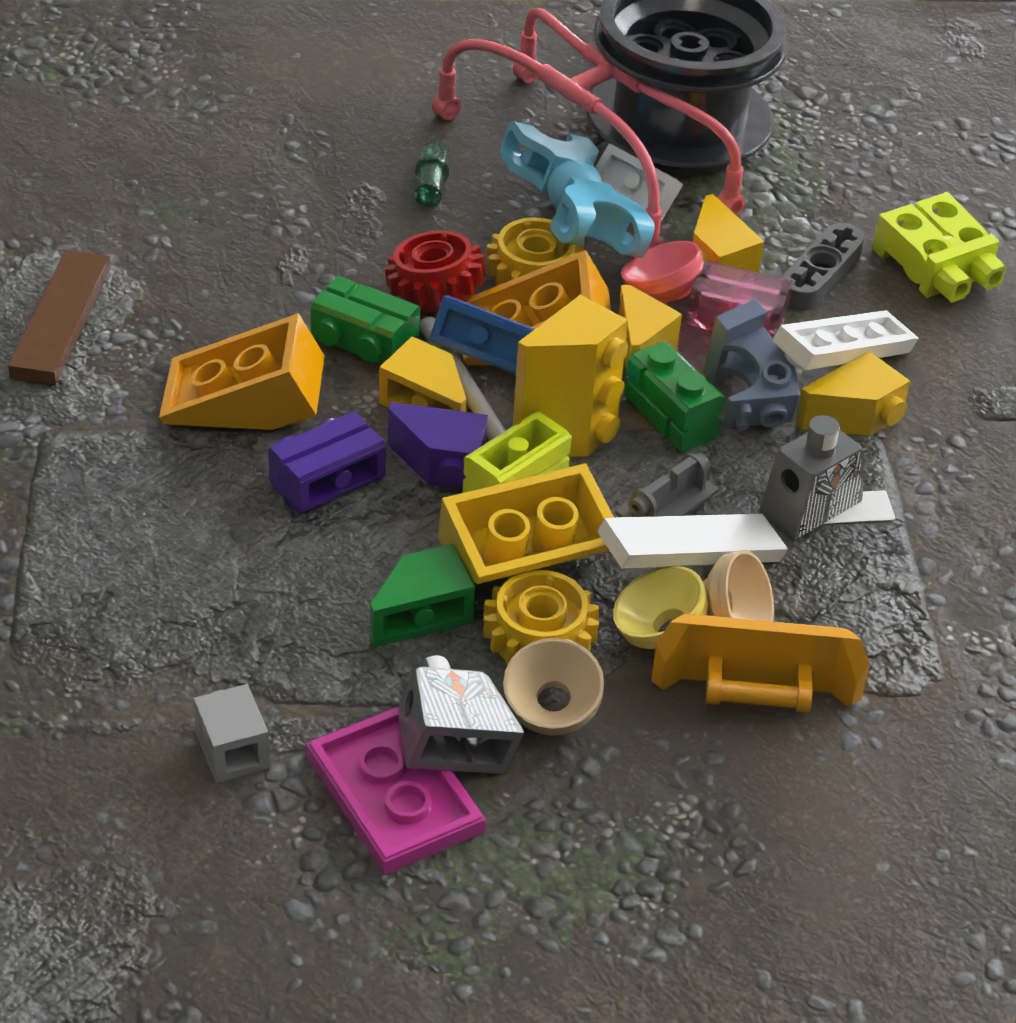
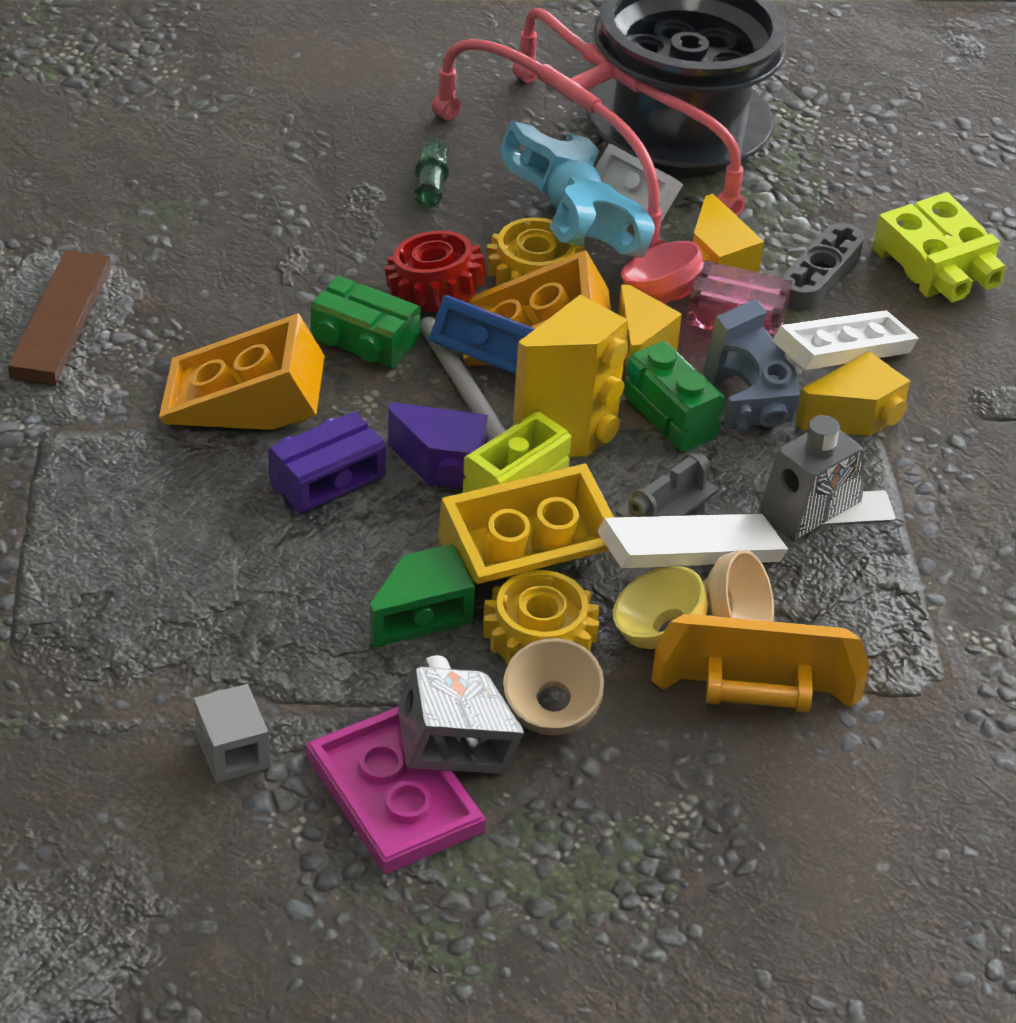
(421, 377): yellow slope -> none

